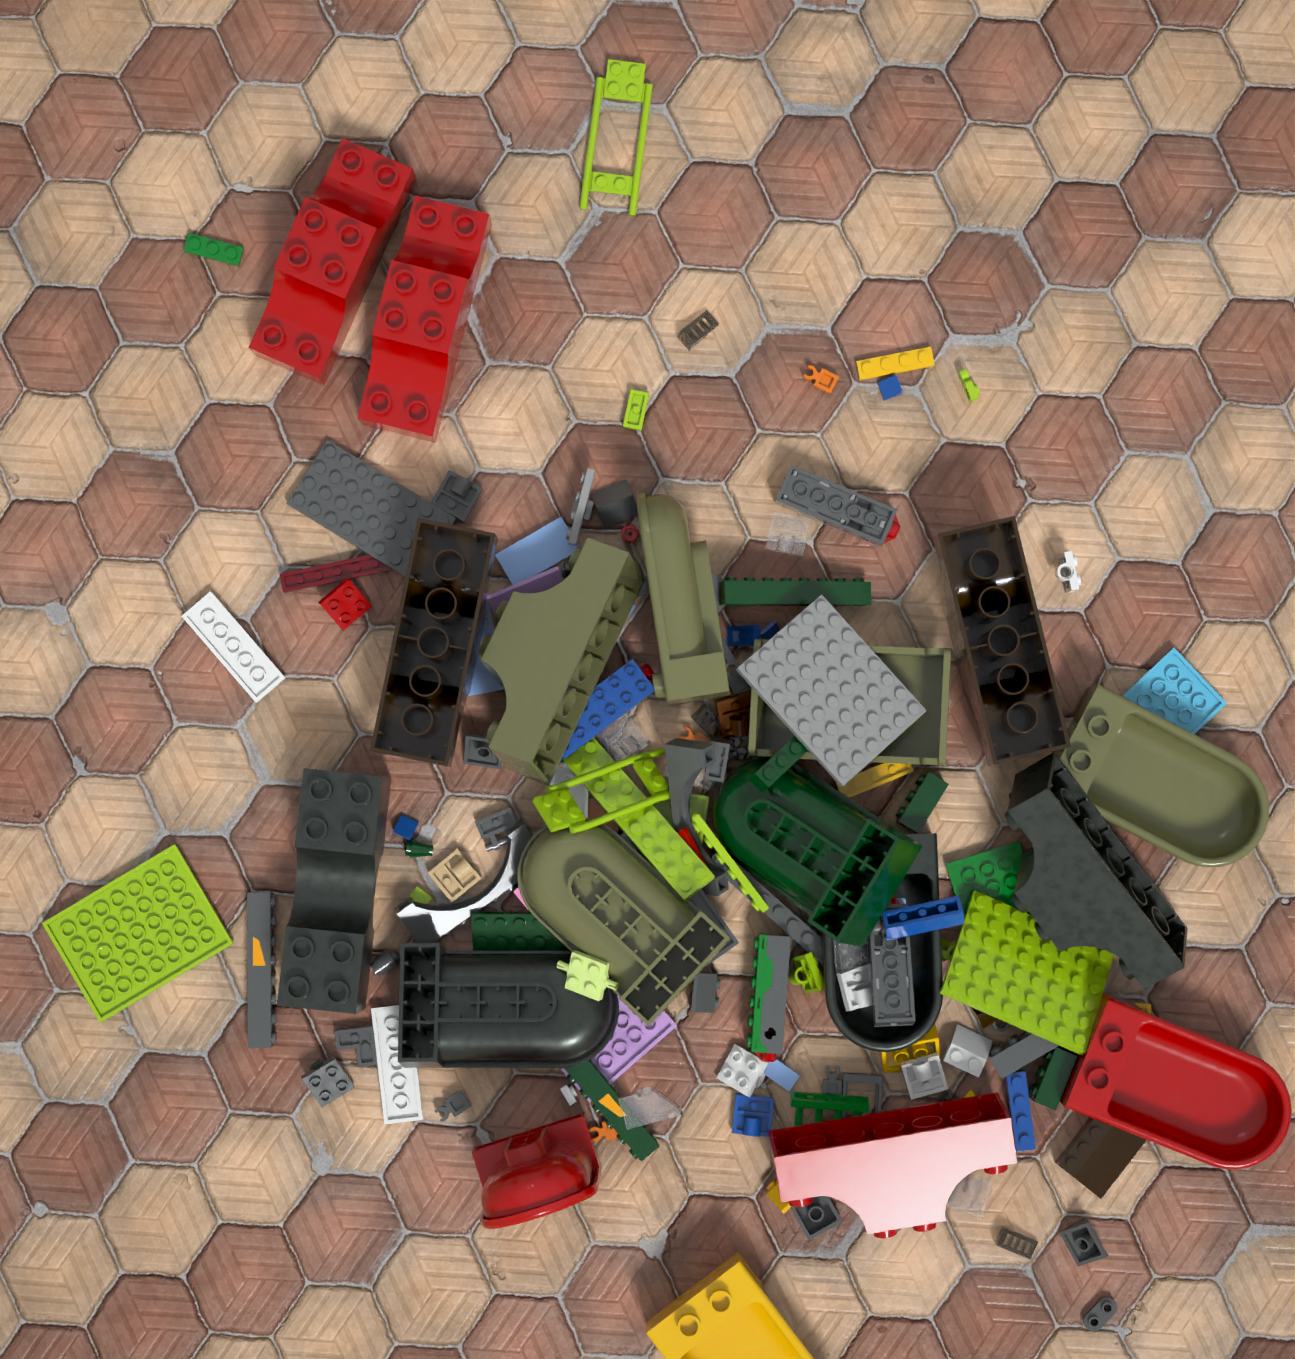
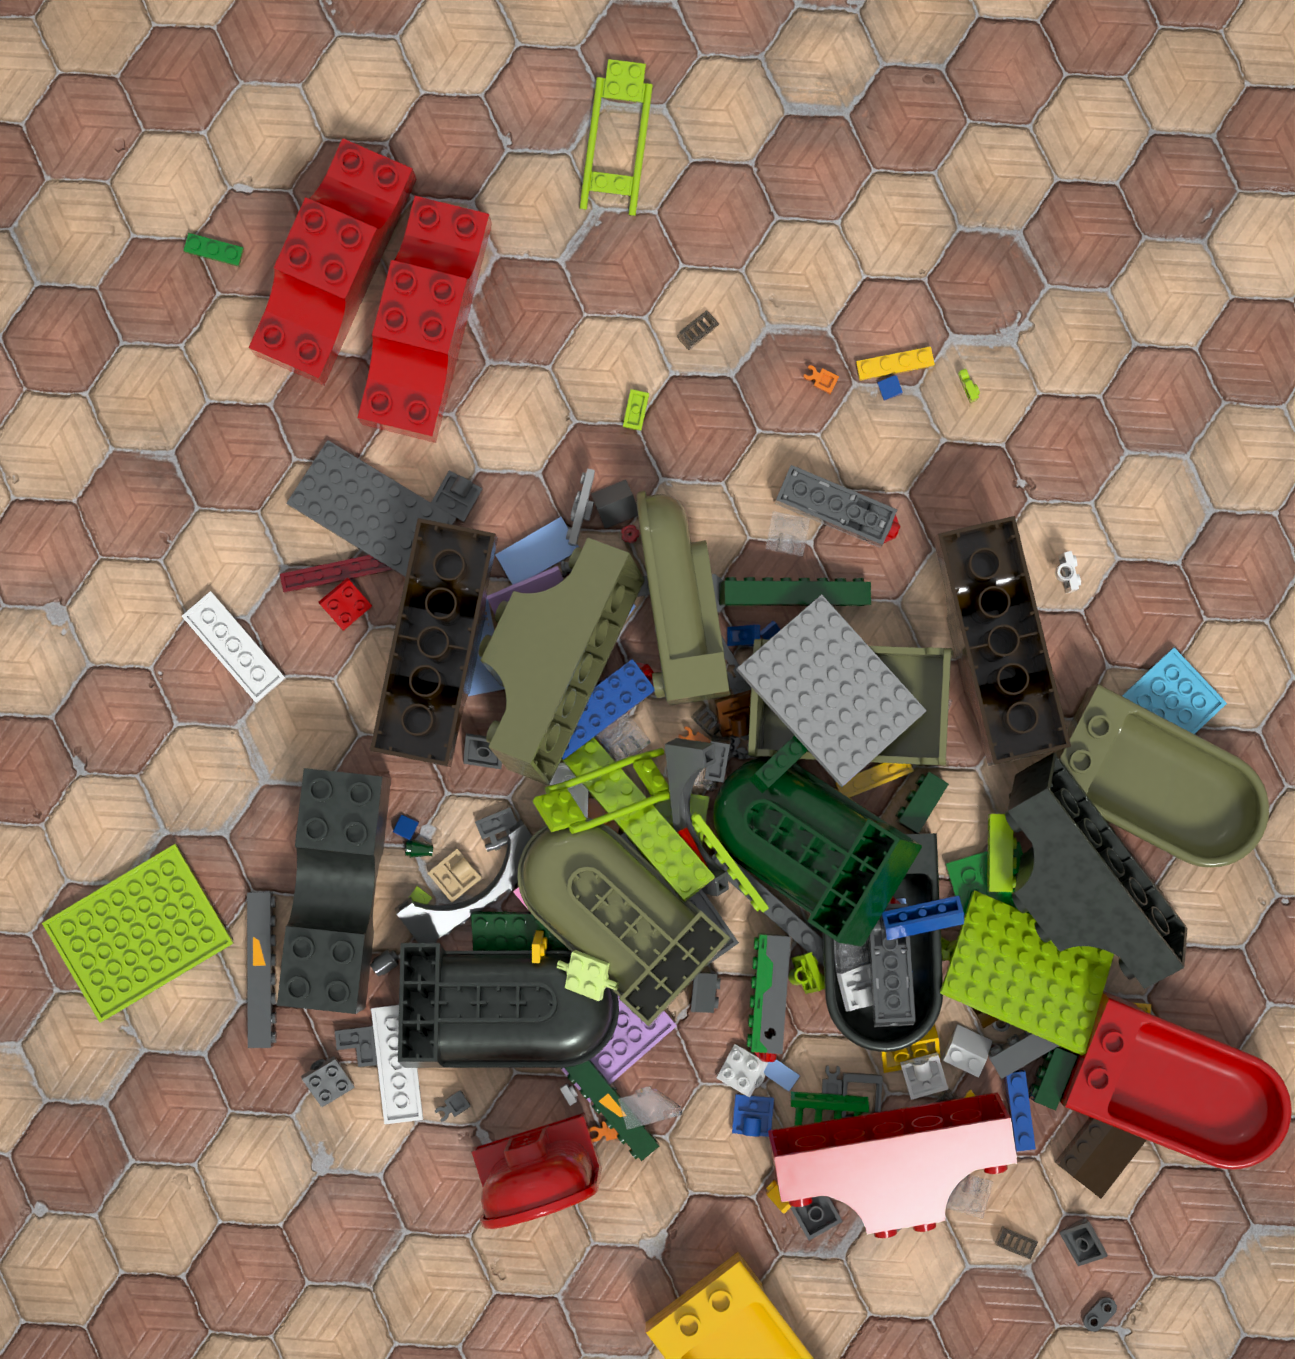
(538, 946): none -> yellow plate
(1000, 855): none -> lime brick

